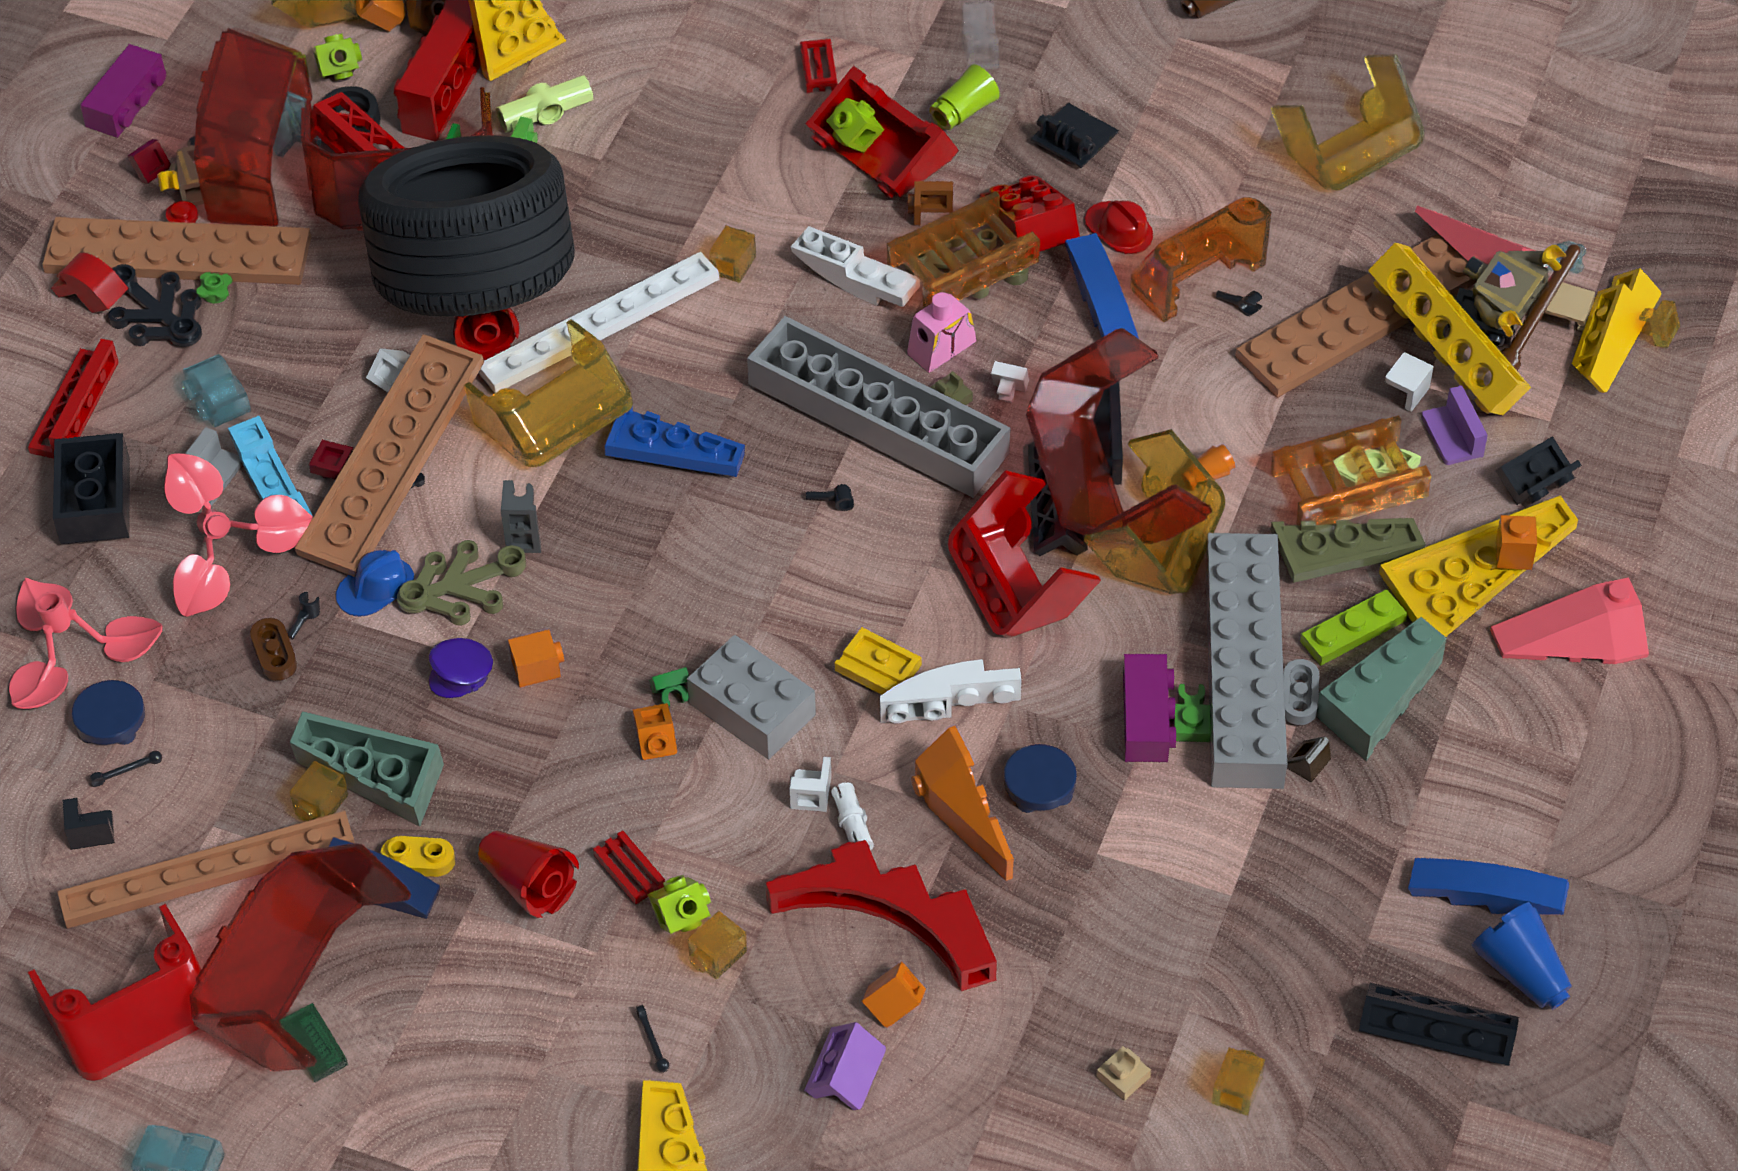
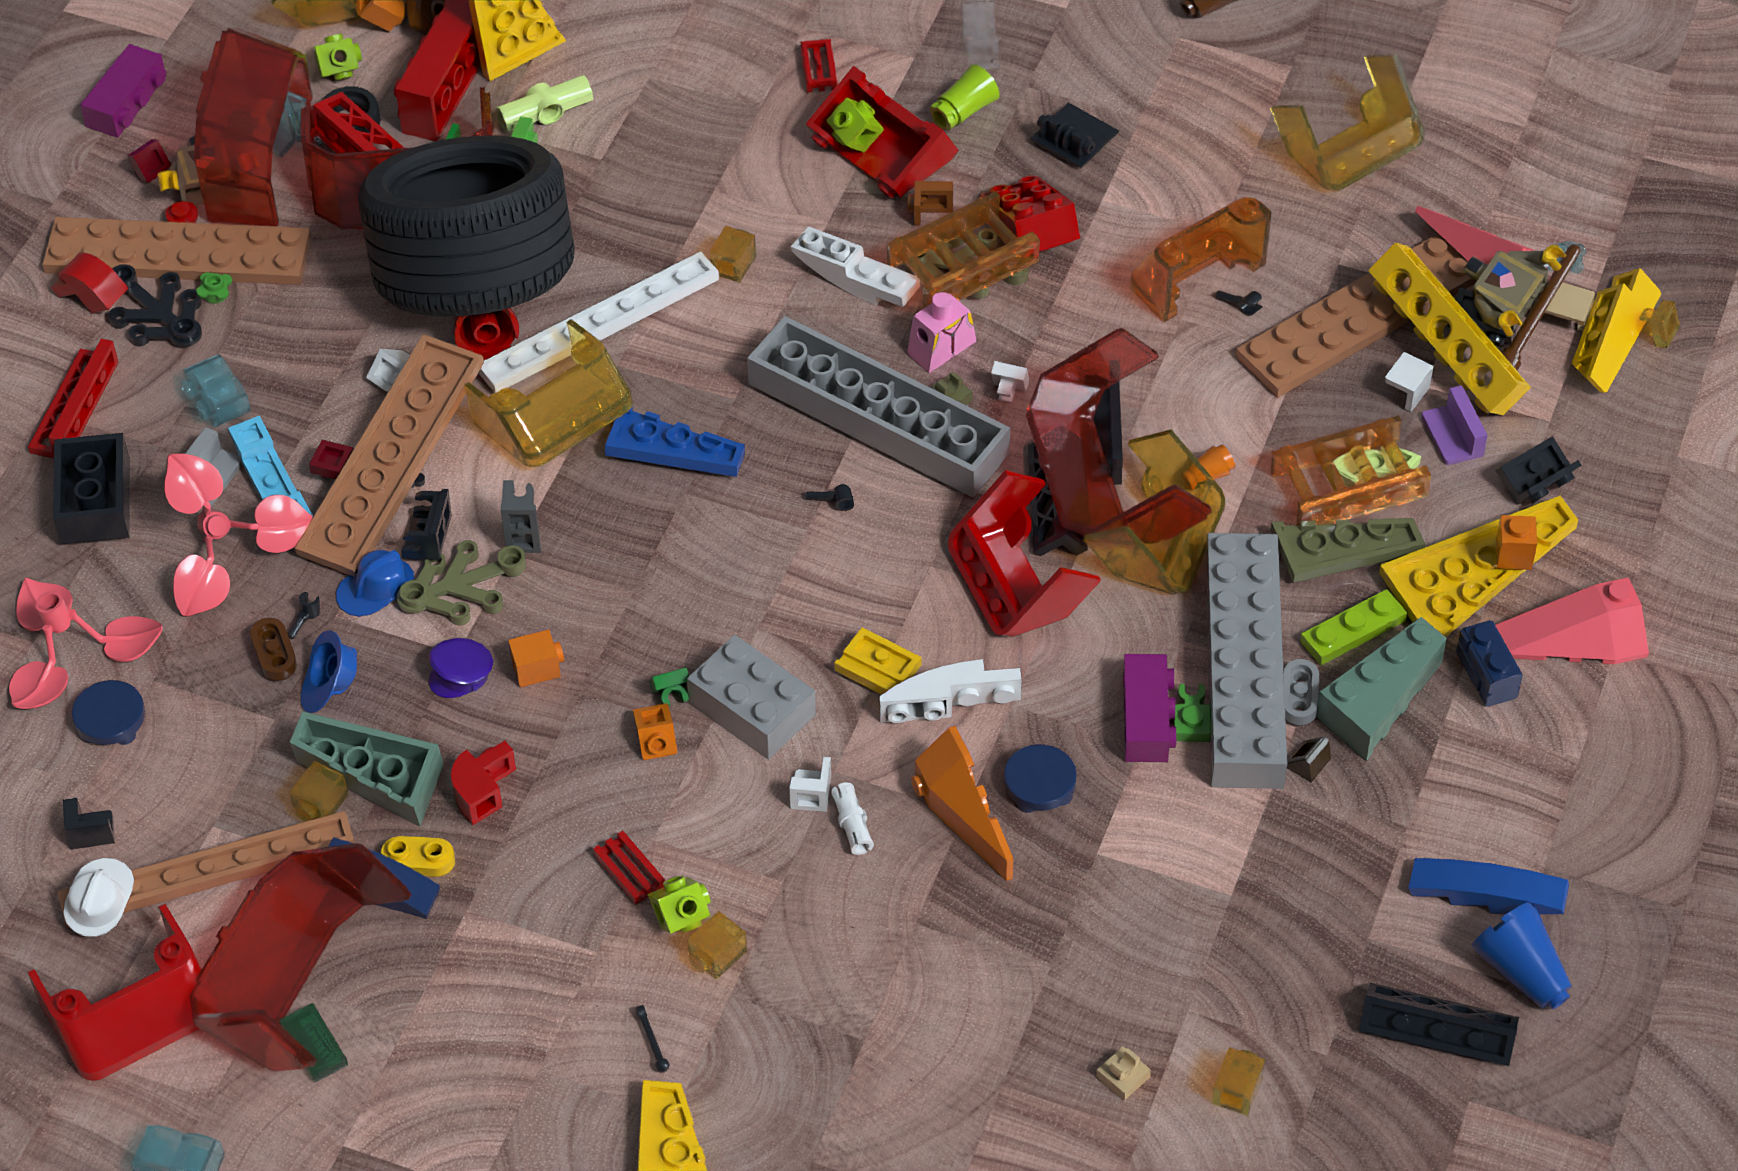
(98, 778): black hinge -> none
(98, 897): none -> white piece
(329, 671): none -> blue piece
(428, 526): none -> black hinge
(476, 778): none -> red brick
(530, 871): red cone -> none
(846, 1065): medium lavender panel -> none
(893, 995): orange panel -> none
(899, 896): red arch -> none
(1099, 285): blue slope -> none
(1120, 225): red piece -> none
(1489, 663): none -> dark blue brick

